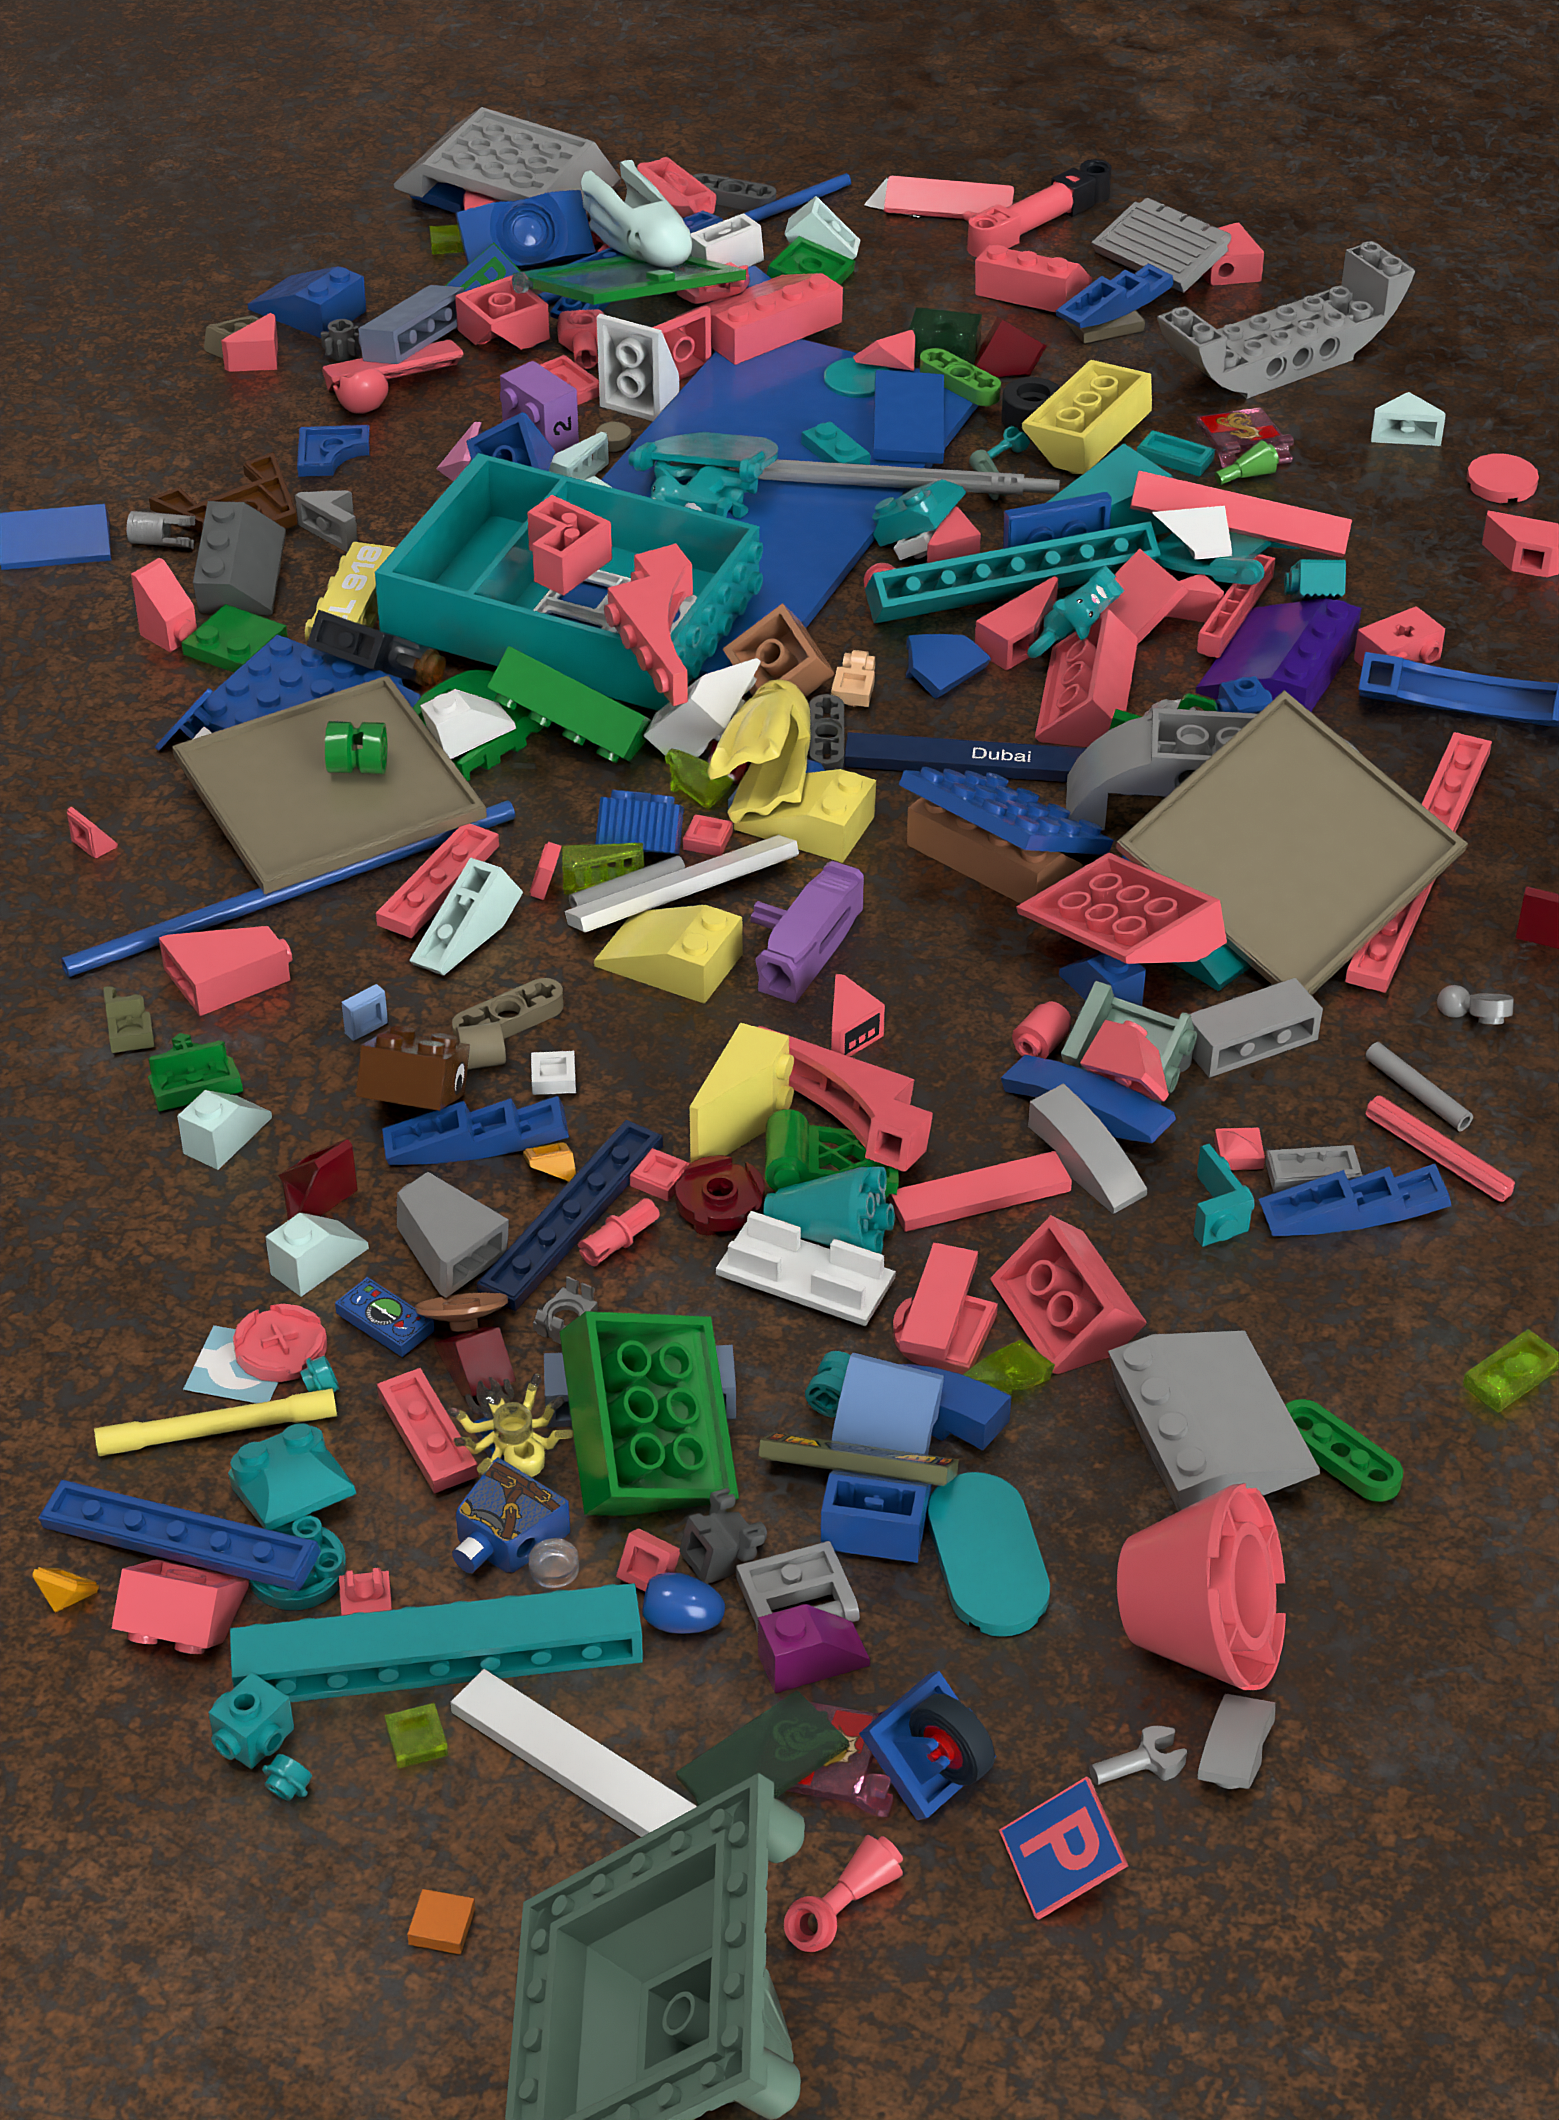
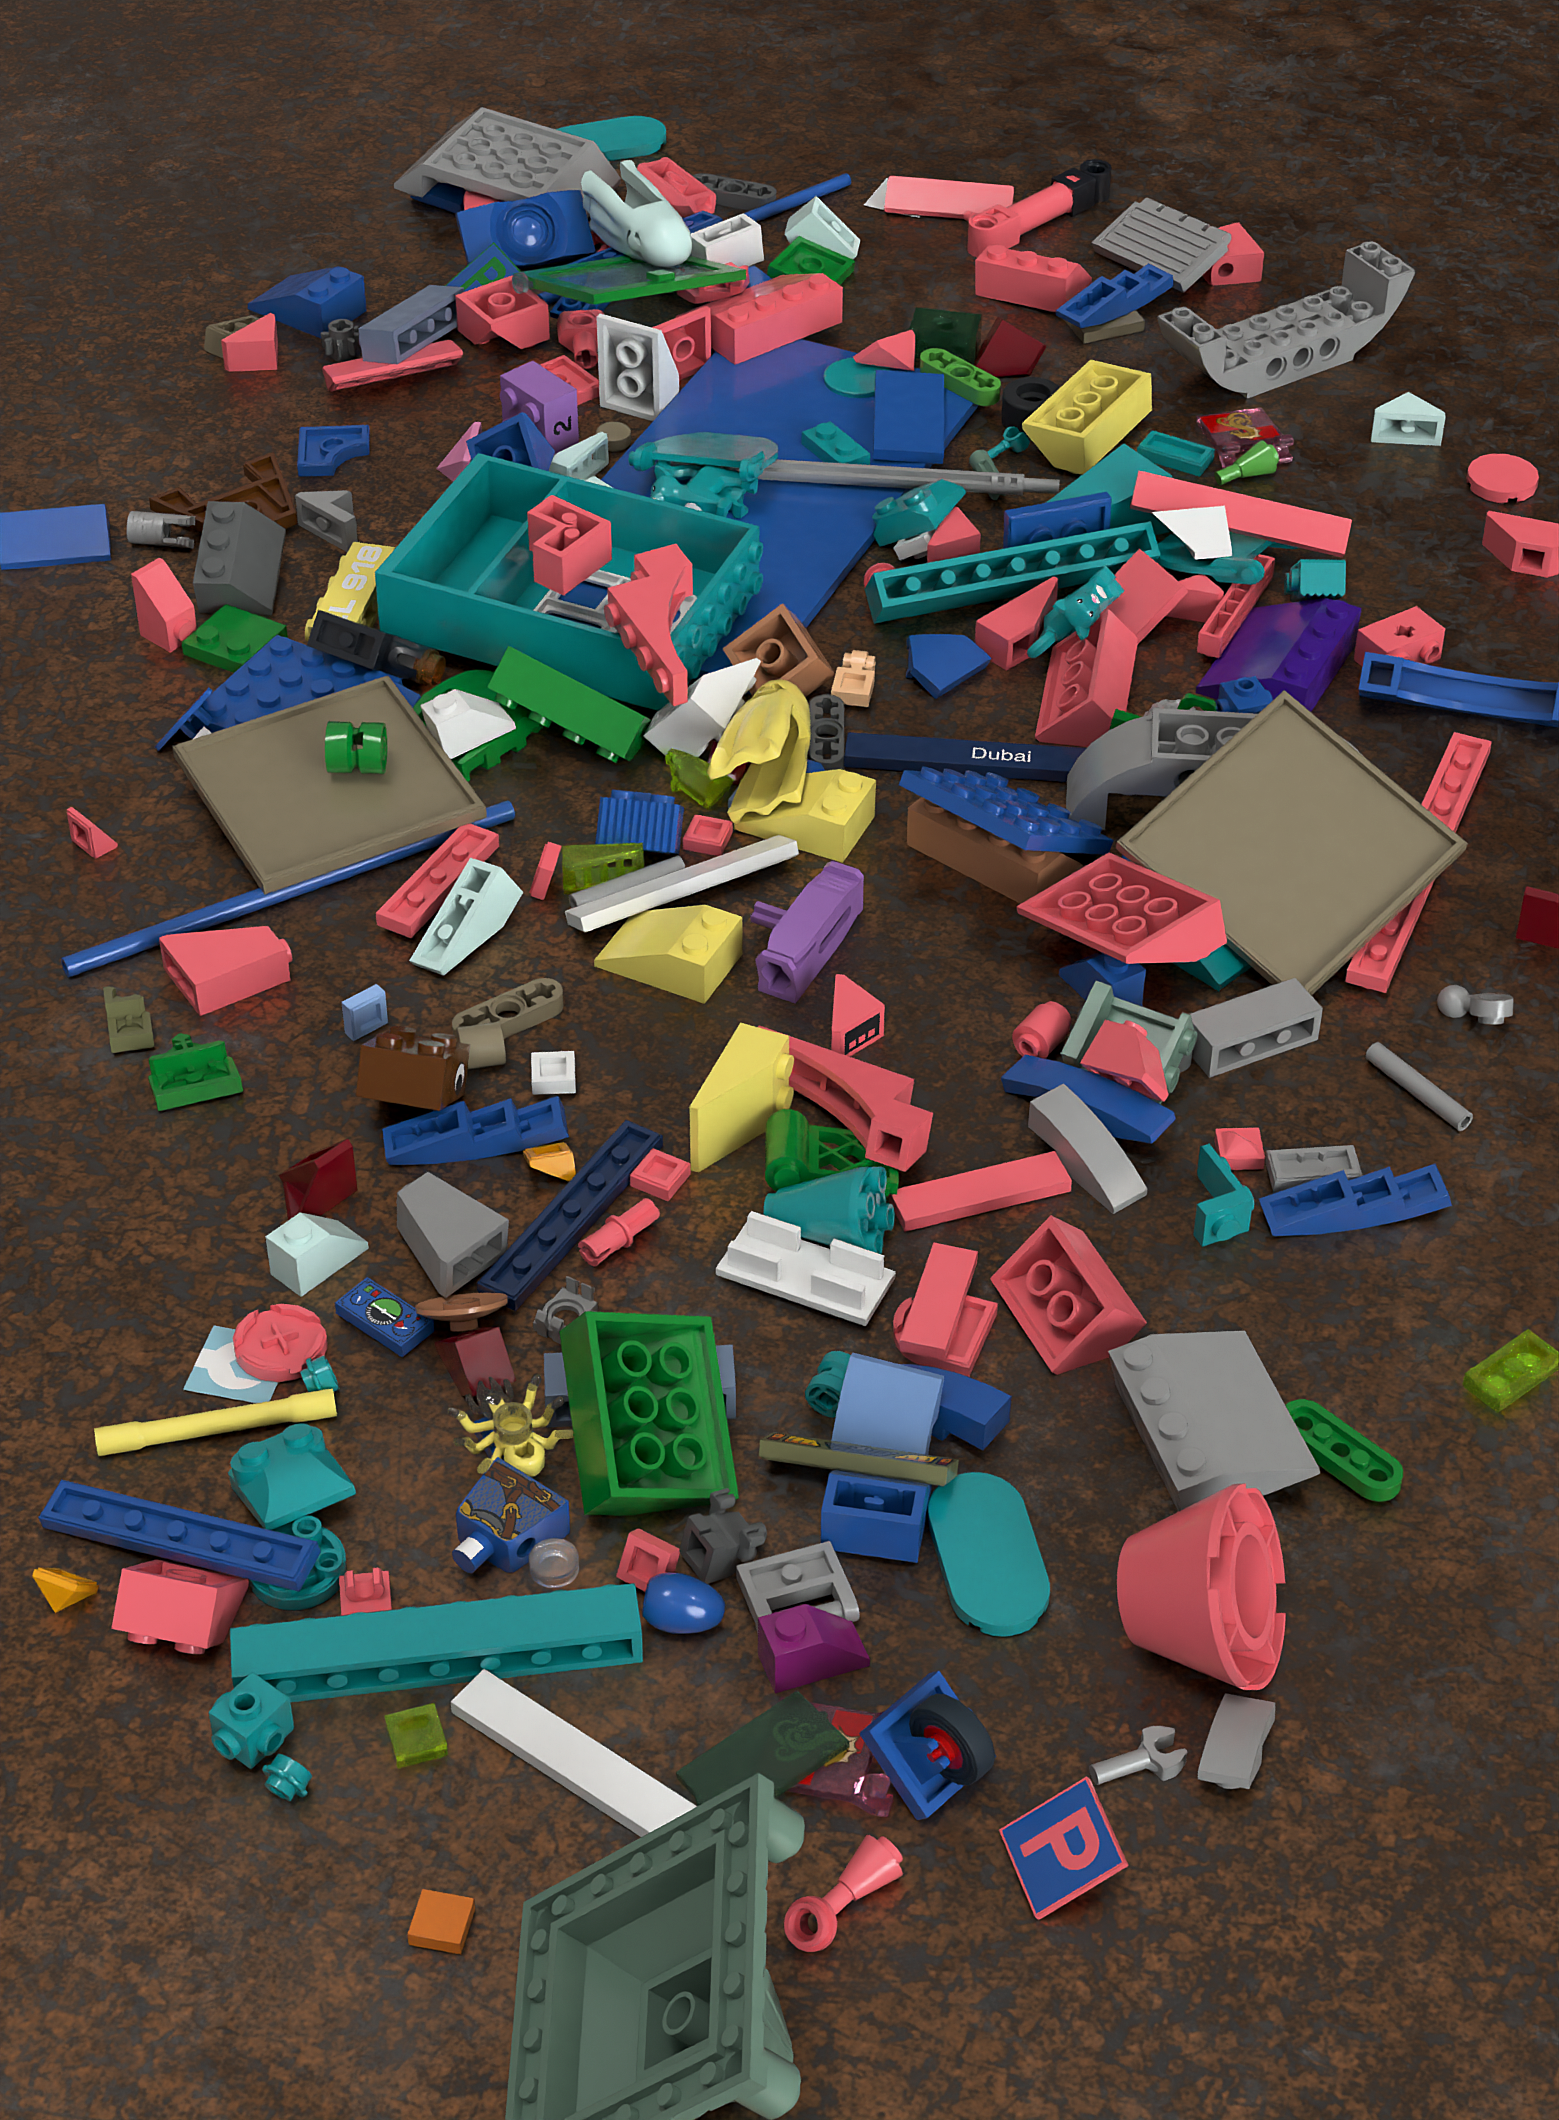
(219, 1126): light aqua slope -> none
(362, 391): coral hair -> none
(427, 1430): coral plate -> none
(445, 239): clear neon green tile -> none
(622, 136): none -> teal tile
(719, 1213): dark red plate -> none
(1012, 1368): clear neon green slope -> none
(1440, 1148): coral axle -> none

